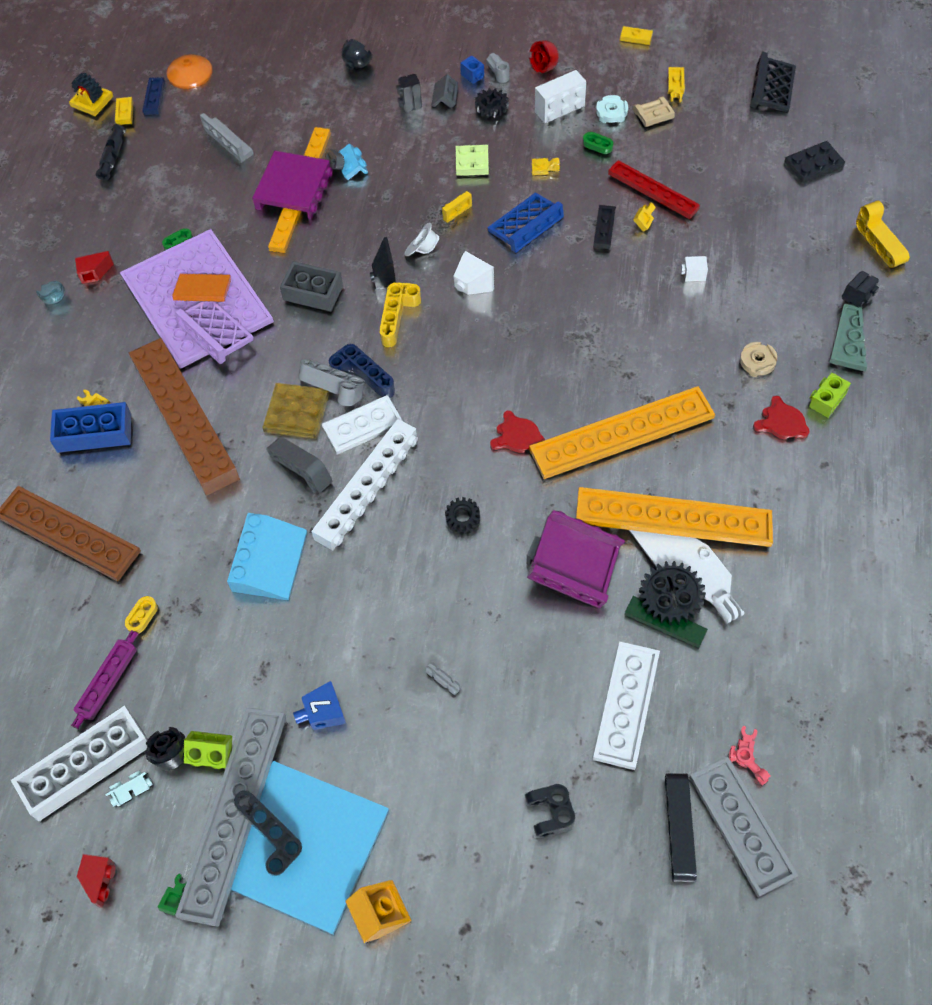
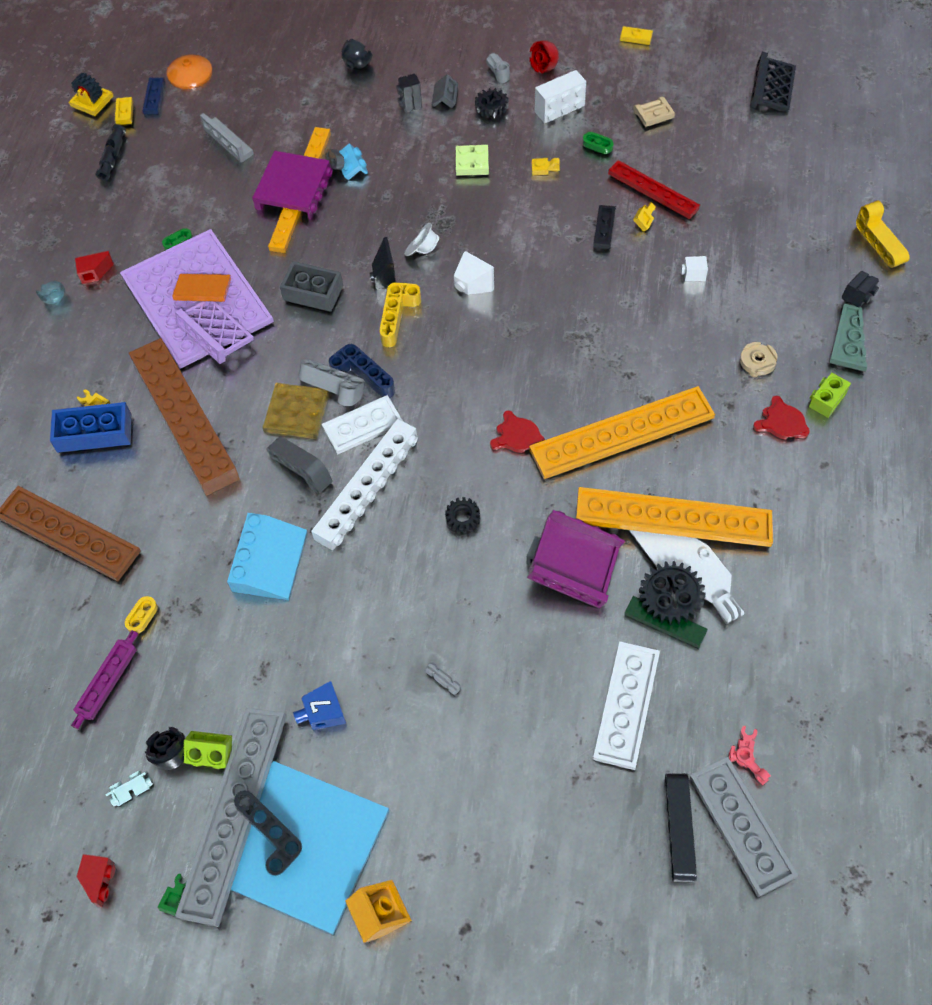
(80, 764): white brick -> none
(457, 206): yellow plate -> none
(472, 69): blue brick -> none
(532, 227): blue fence -> none
(564, 807): black piece -> none
(606, 114): light aqua plate -> none
(676, 82): yellow plate -> none
(814, 161): black plate -> none

